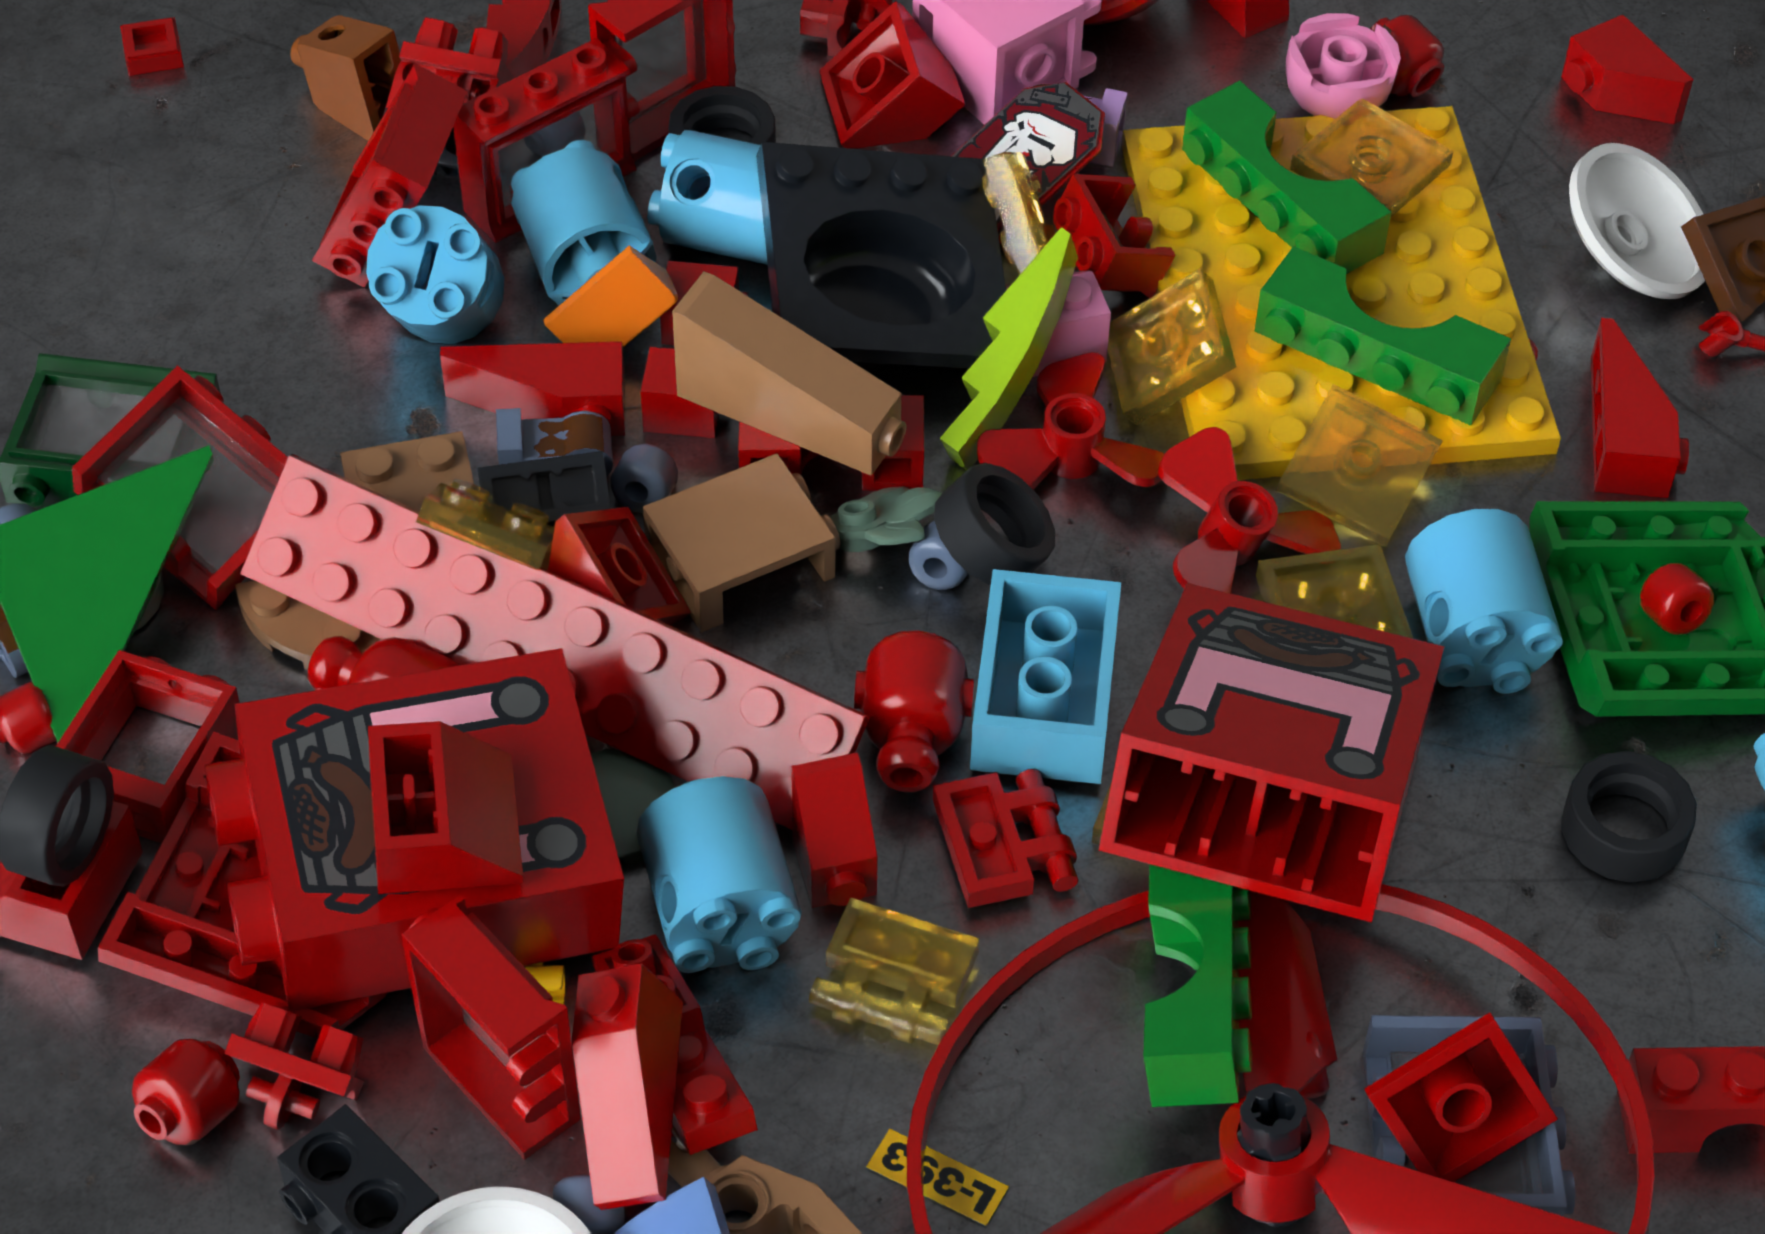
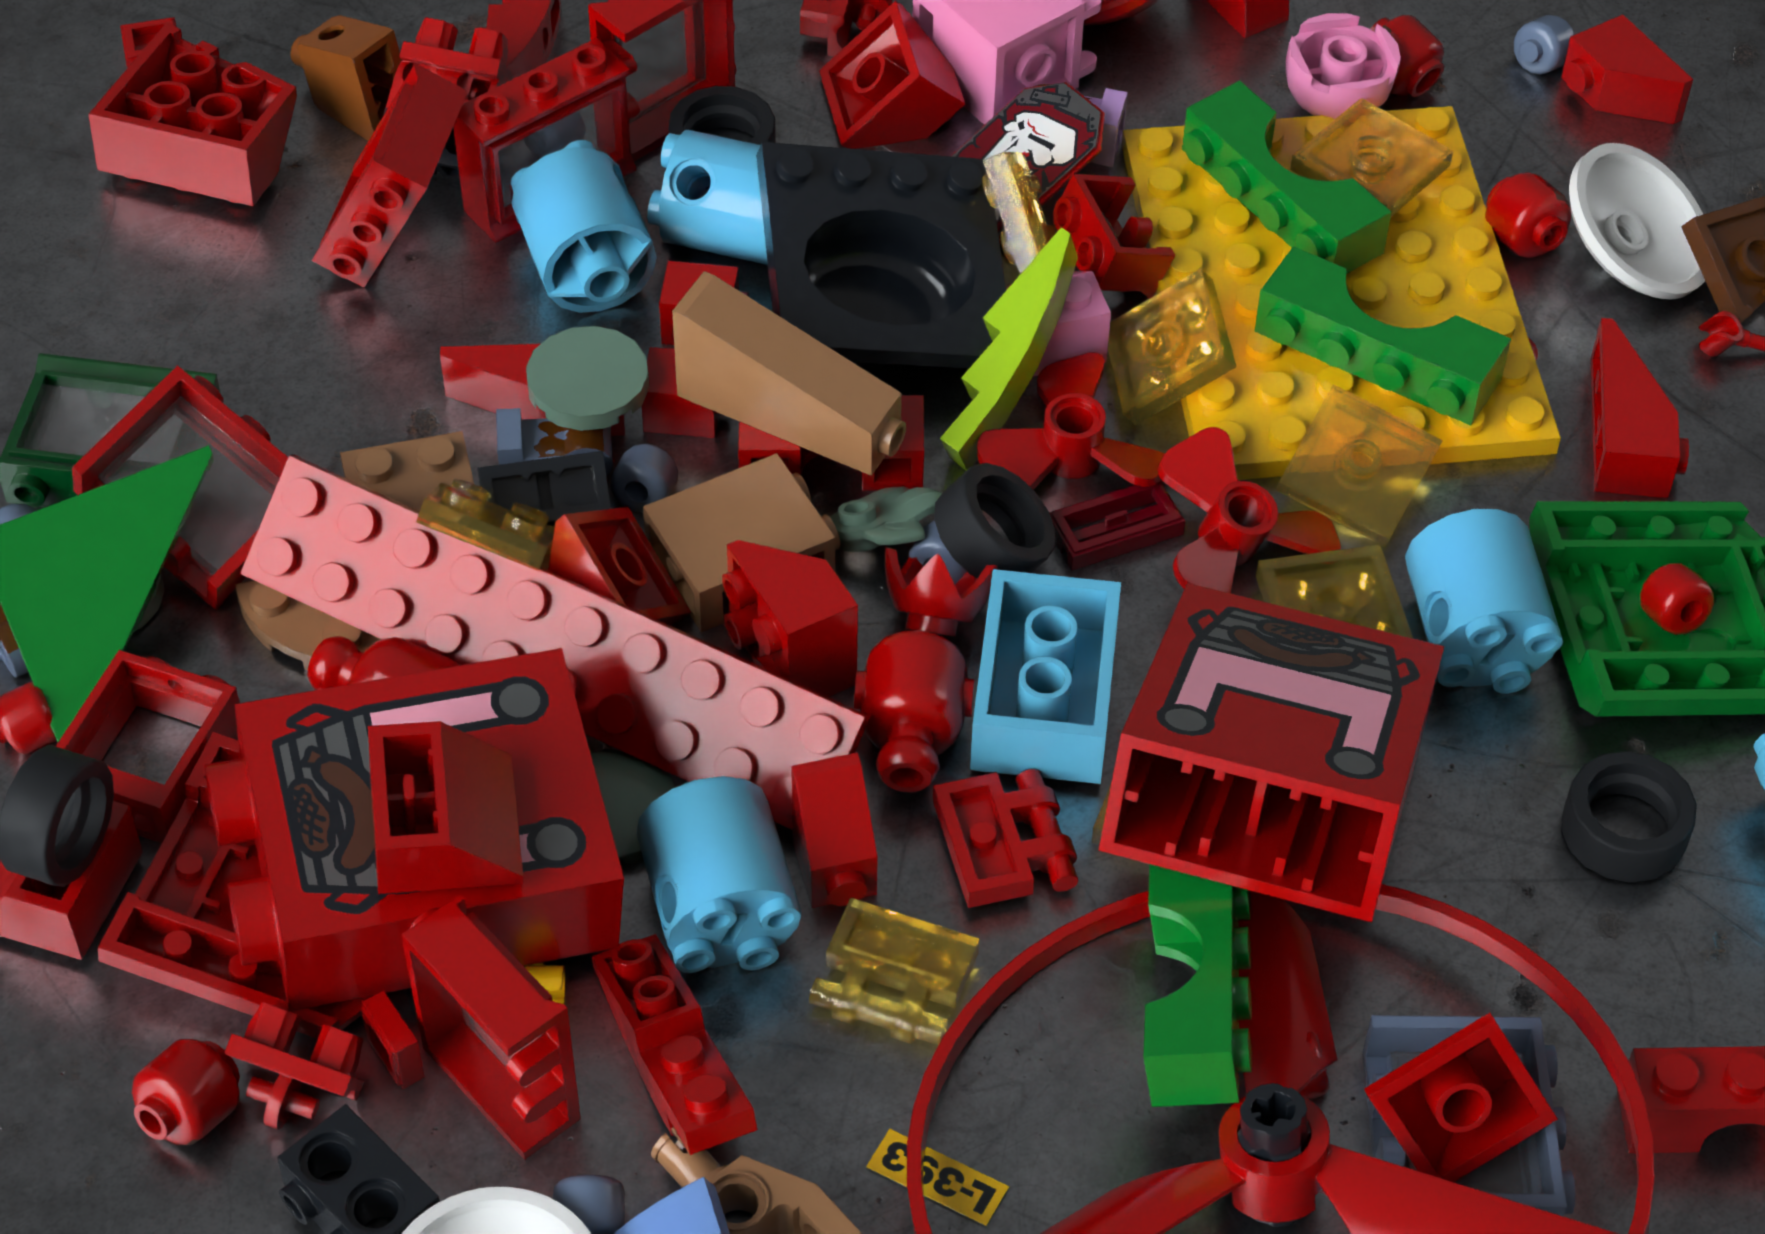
(194, 121): none -> red wedge
(392, 1040): none -> red tile
(435, 274): medium azure cylinder -> none
(587, 377): none -> sand green tile
(615, 302): orange slope -> none
(626, 1081): red slope -> none
(792, 616): none -> red slope
(932, 597): none -> red piece
(1121, 530): none -> dark red tile
(1528, 214): none -> red head
(1543, 44): none -> sand blue piece

